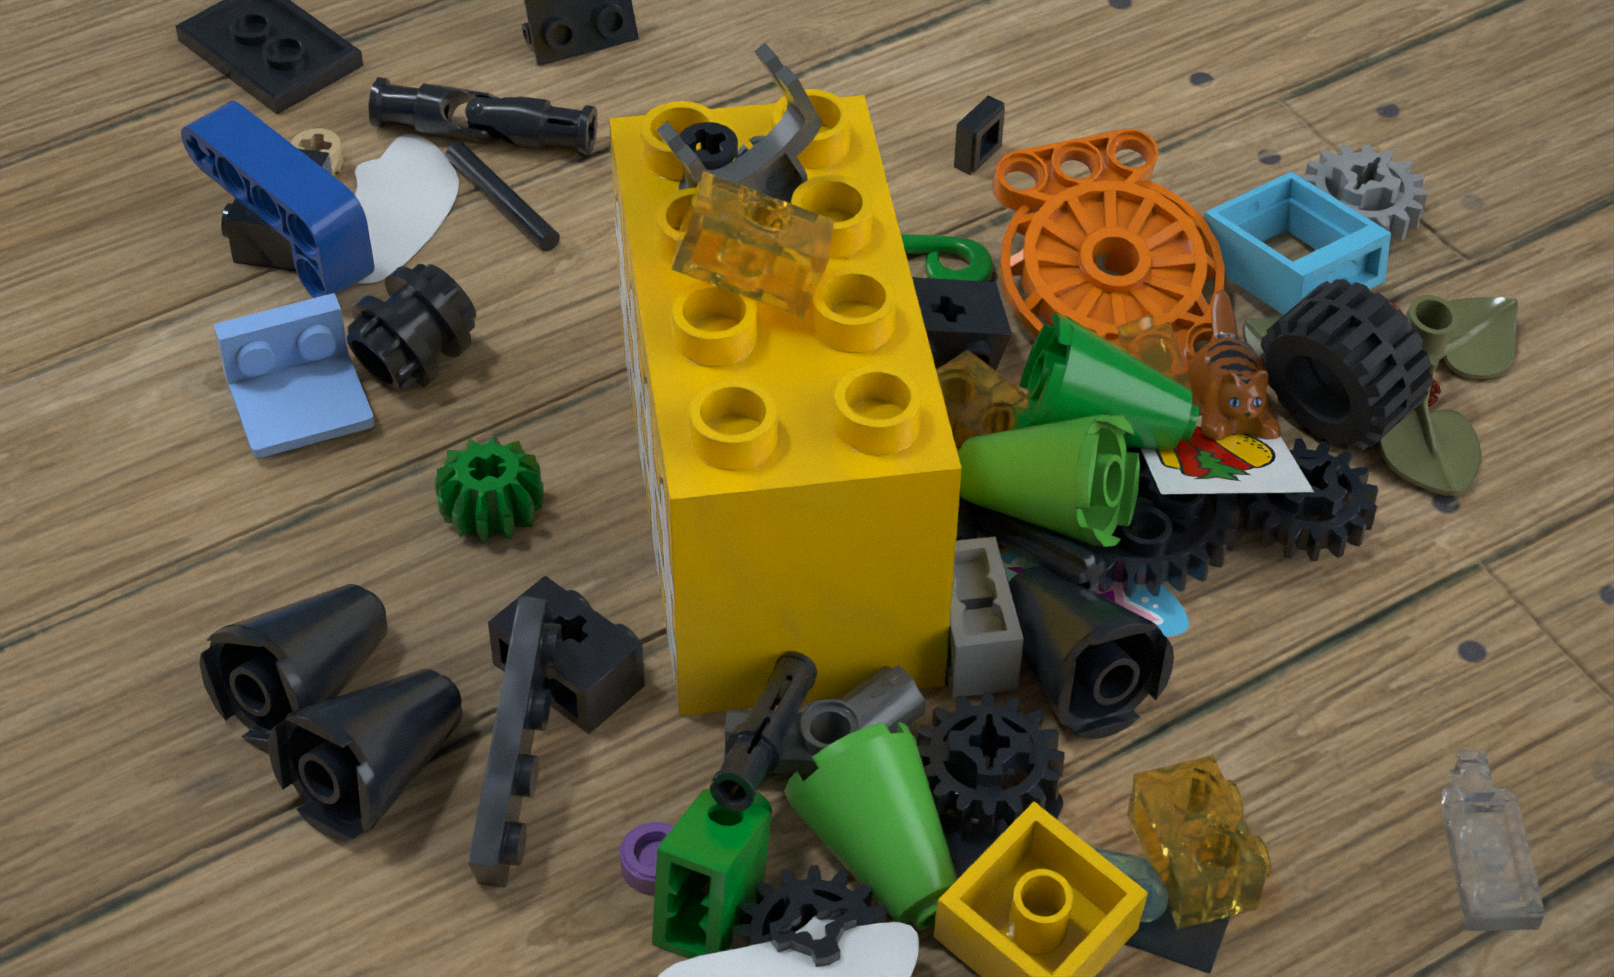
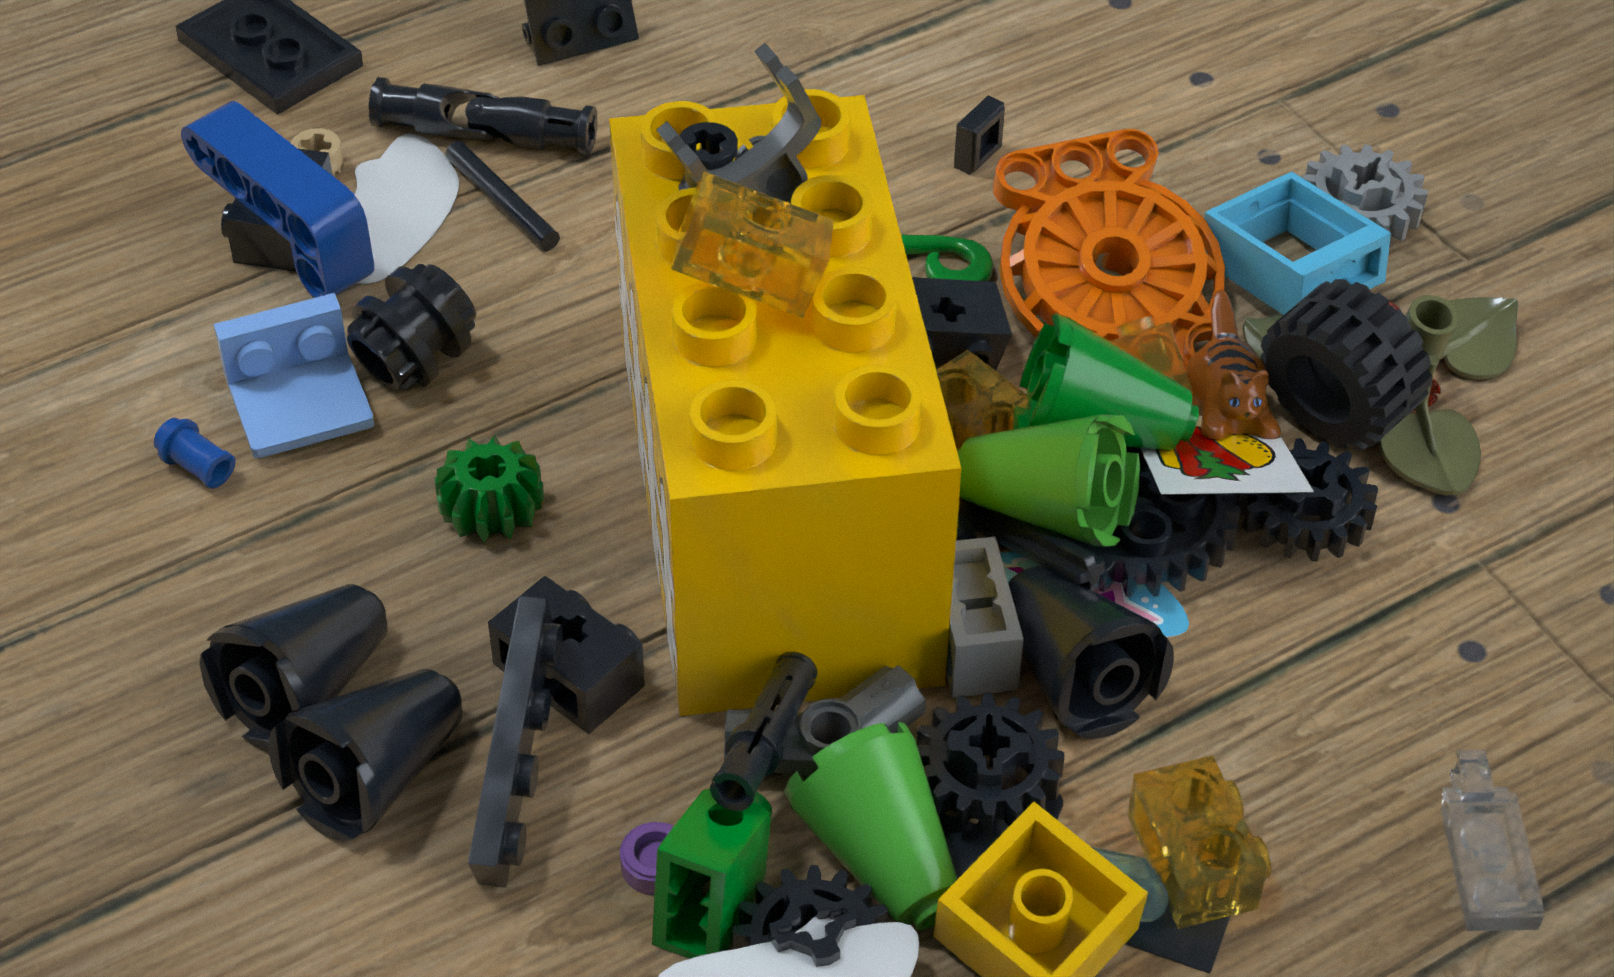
(182, 444): none -> blue pin

